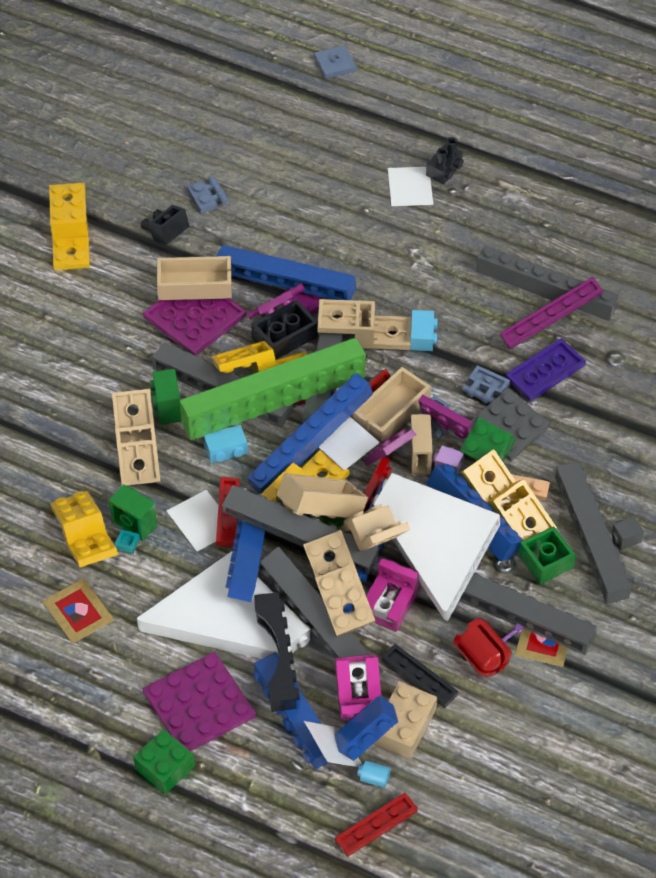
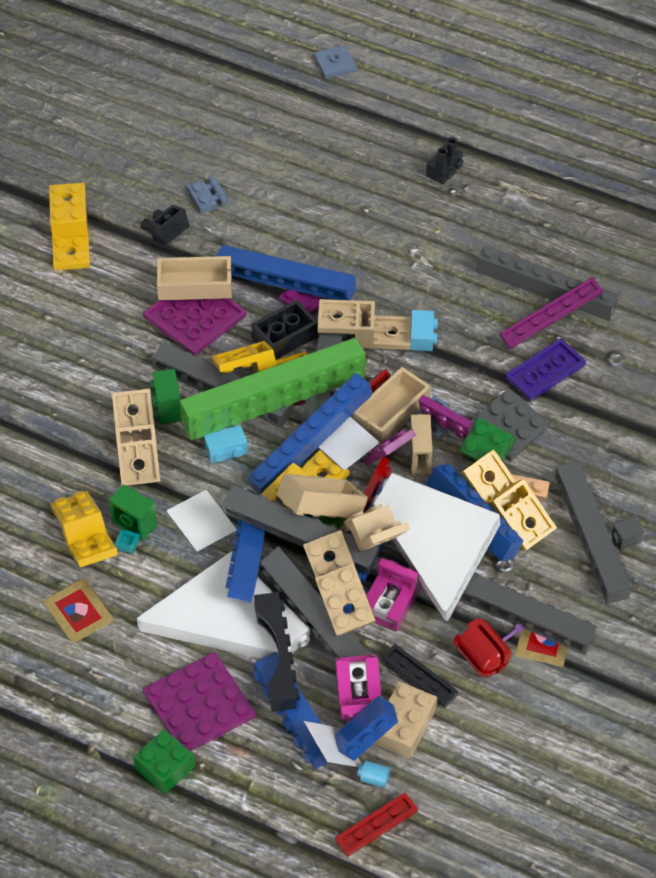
(225, 523): red plate -> none
(270, 306): magenta plate -> none
(409, 186): white sticker -> none
(448, 456): lavender brick -> none
(488, 381): sand blue plate -> none
(547, 555): green brick -> none

